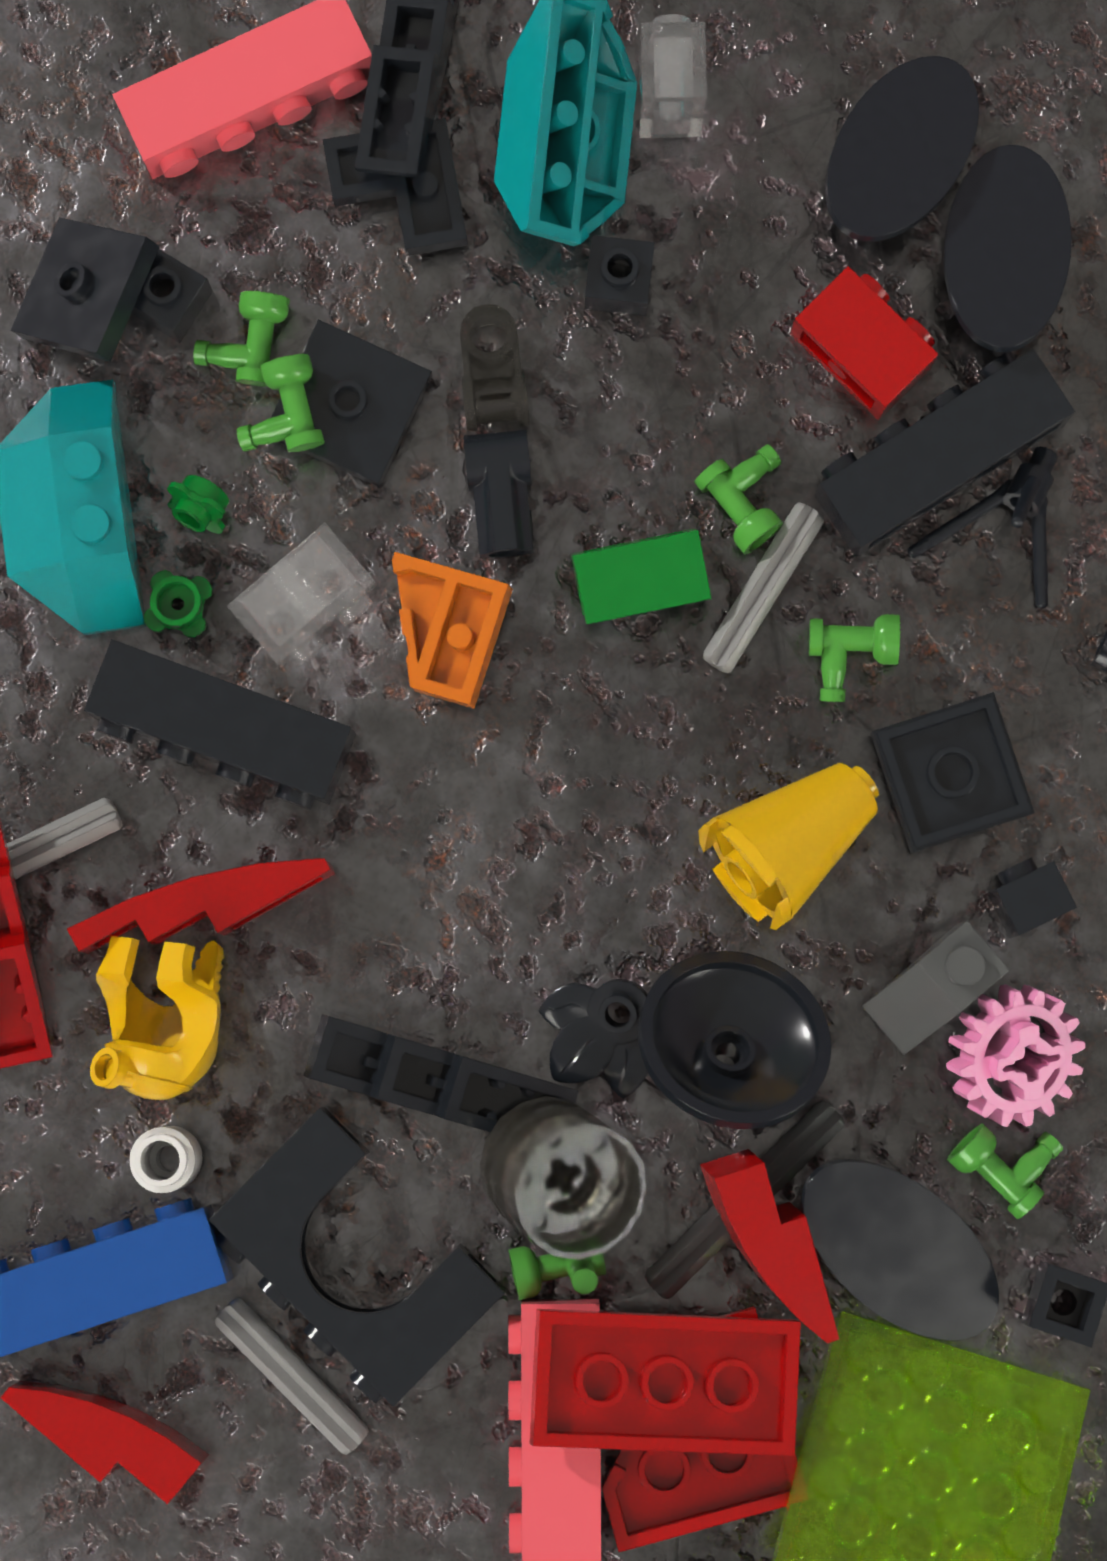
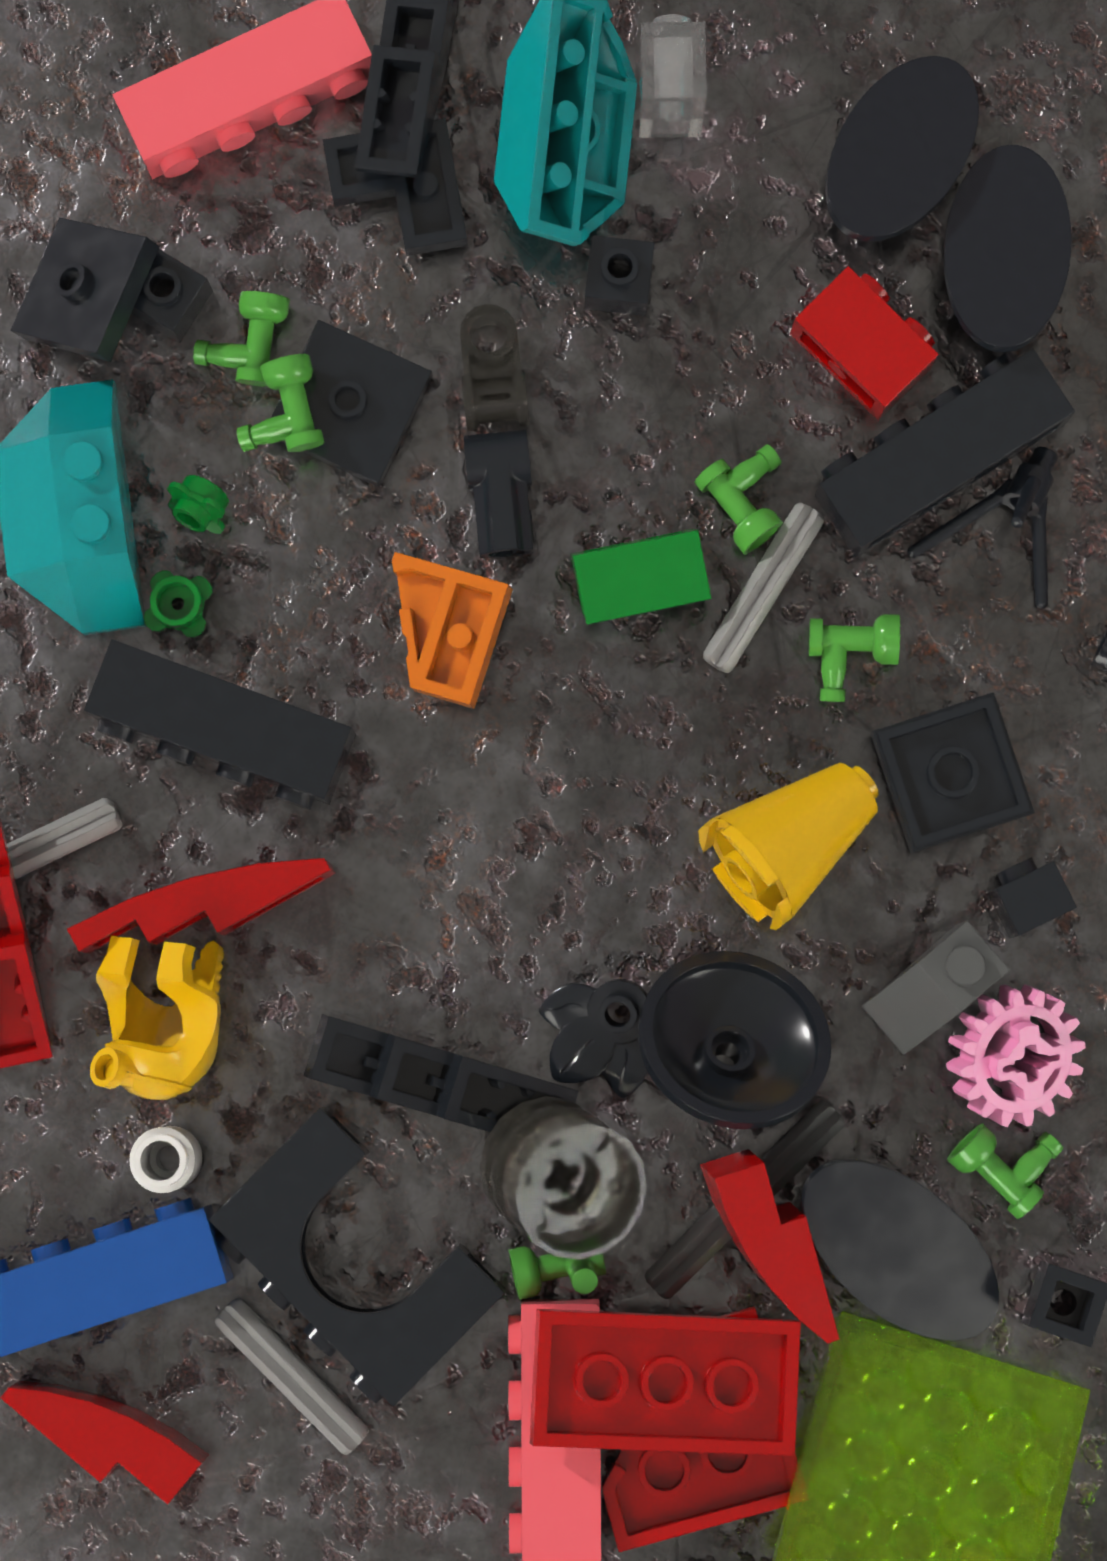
(304, 598): clear brick -> none

